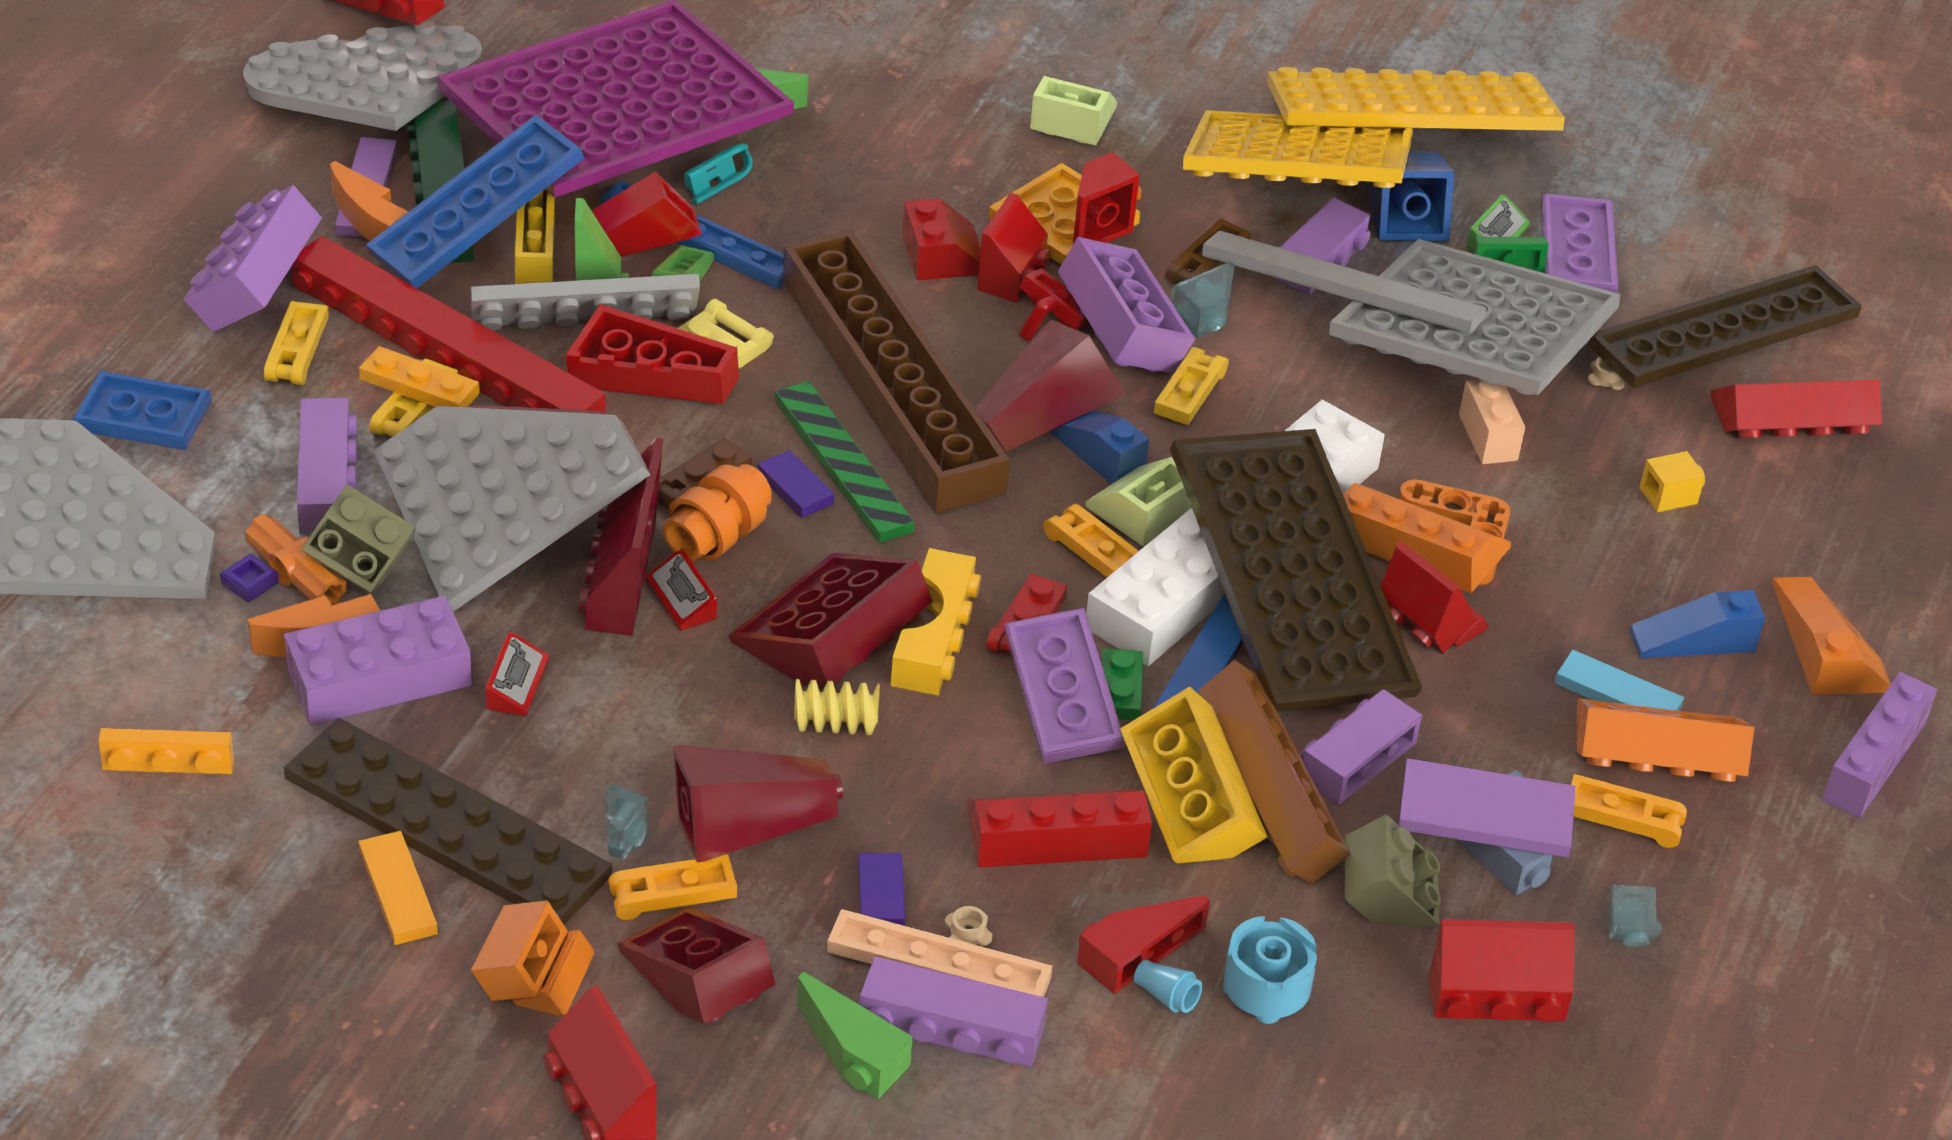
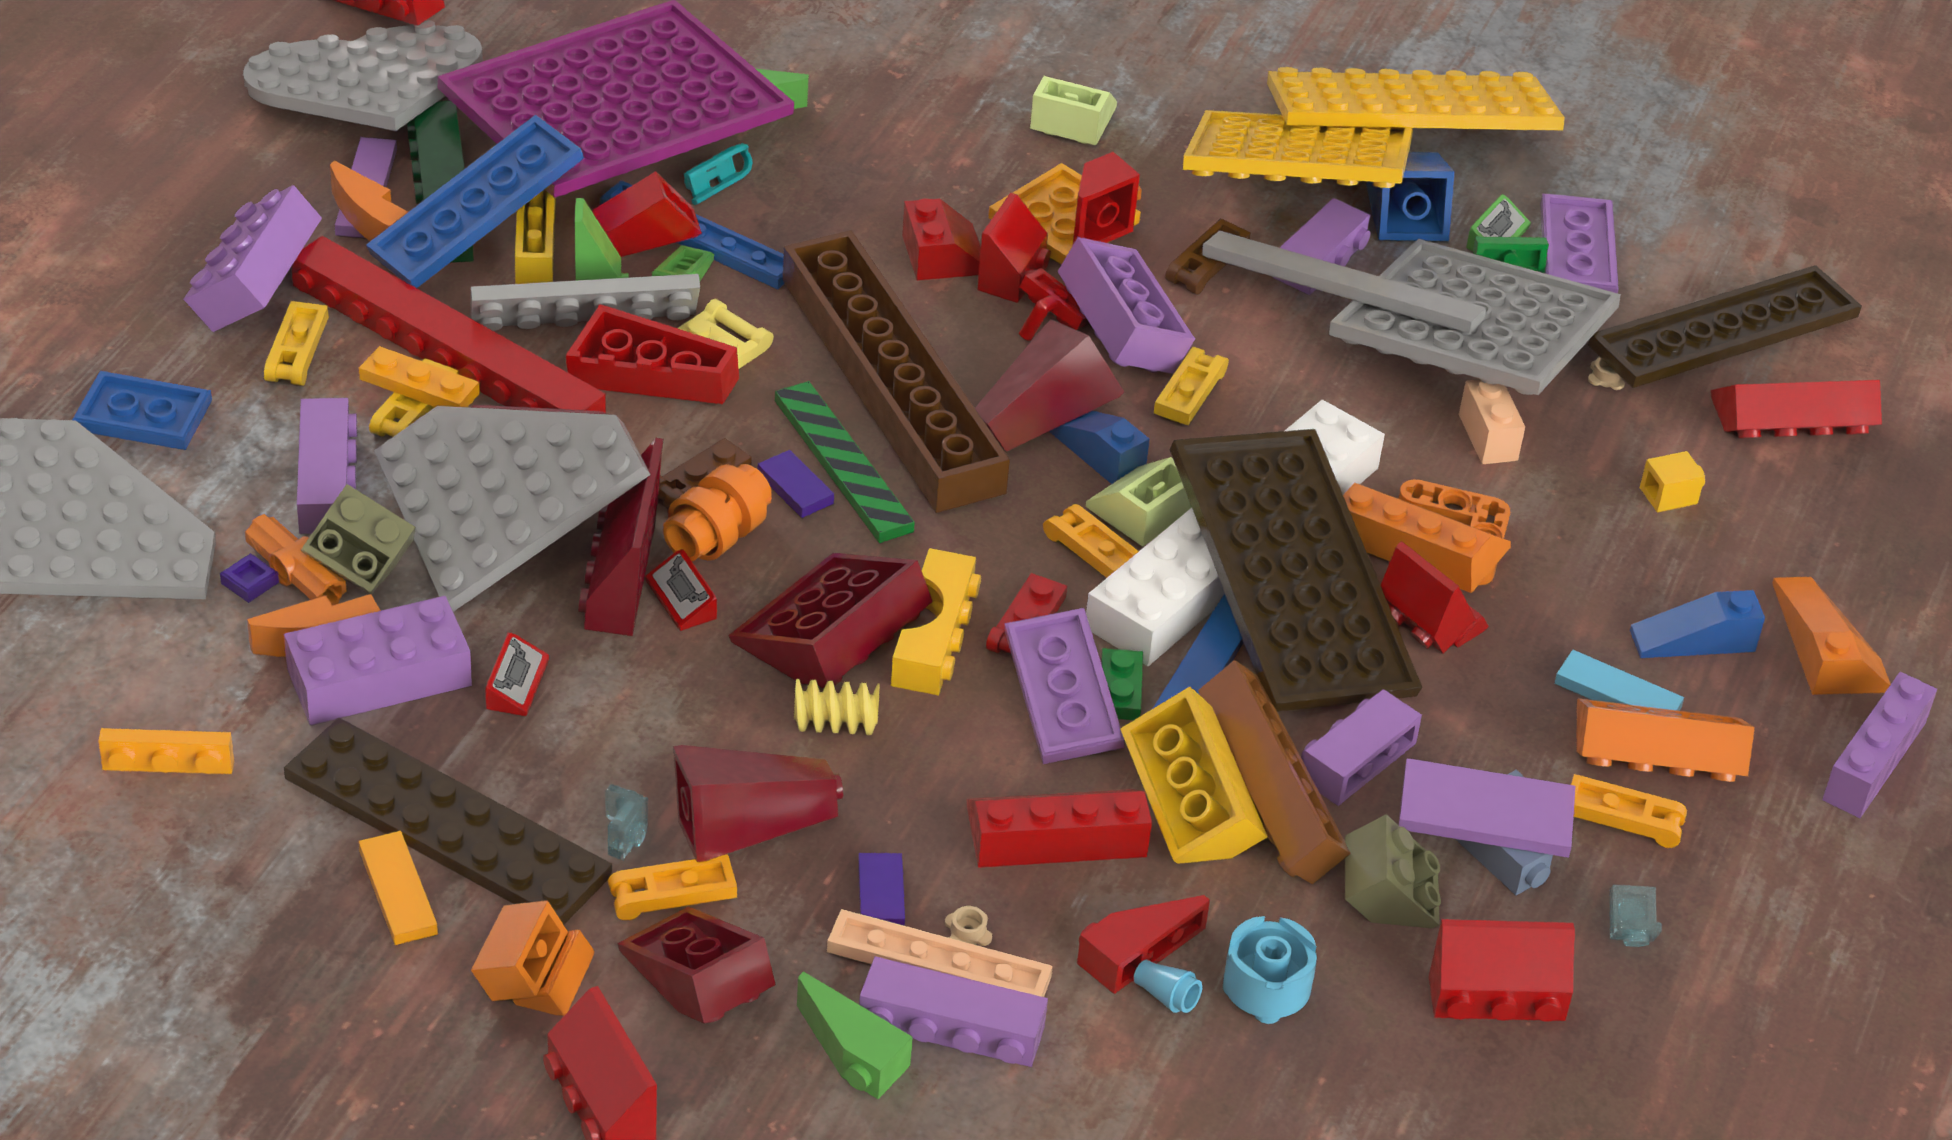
(1205, 299): clear light blue slope -> none

